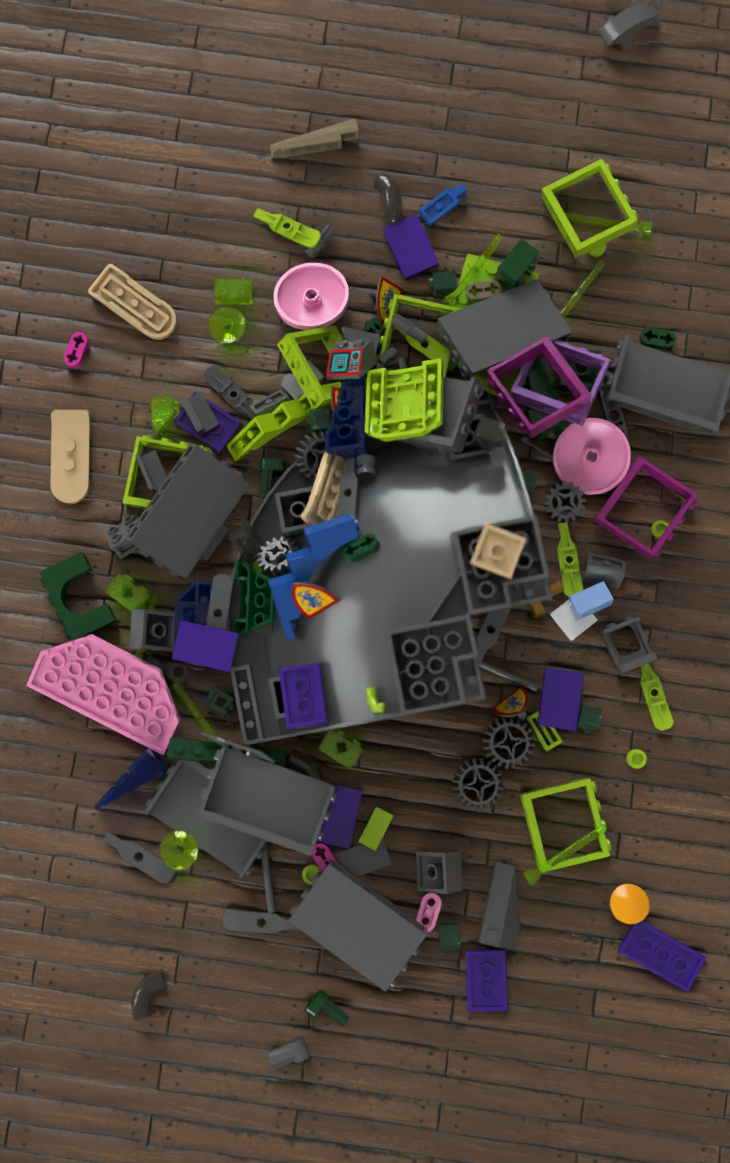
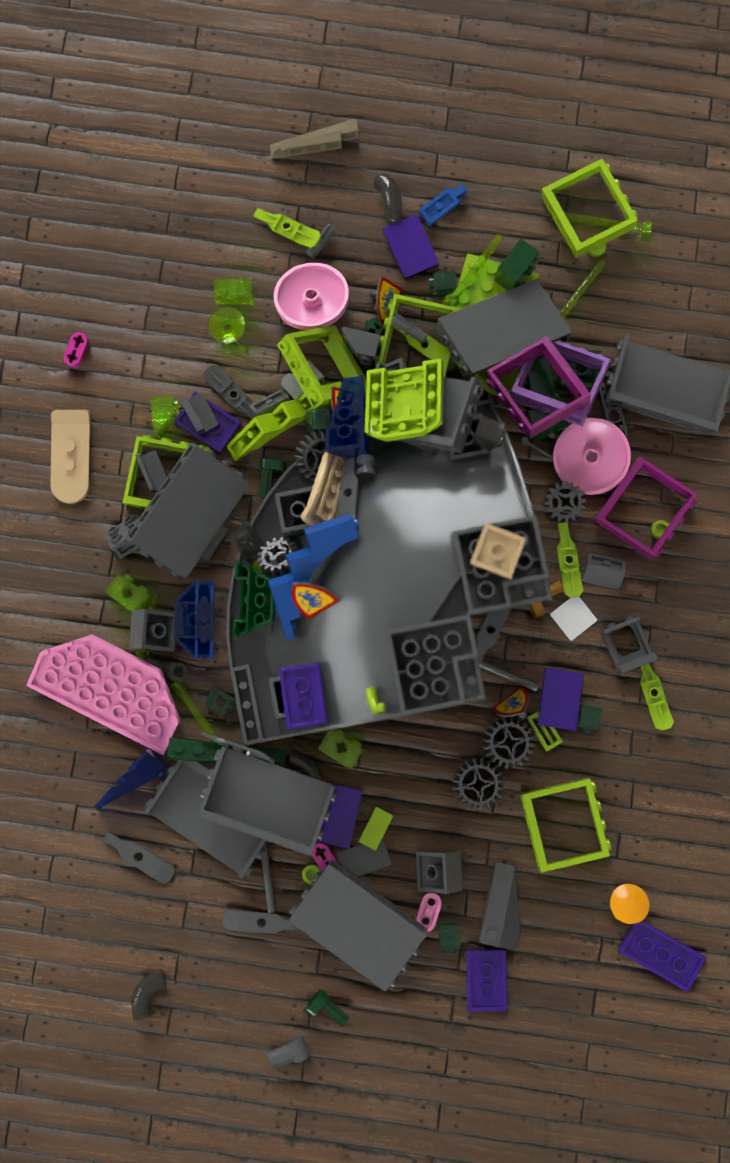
(57, 580): dark green arch -> none
(134, 303): tan piece -> none
(170, 854): clear neon green dish -> none
(205, 645): dark purple tile -> none
(219, 600): dark grey piece -> none
(350, 359): slope -> none
(361, 548): dark green beam -> none
(387, 355): dark grey tile -> none
(482, 286): dark tan beam -> none
(530, 479): clear green brick -> none
(533, 874): clear neon green piece -> none
(590, 600): light blue hinge -> none
(629, 21): dark grey arch -> none
(636, 758): lime tile -> none
(659, 335): dark green beam -> none

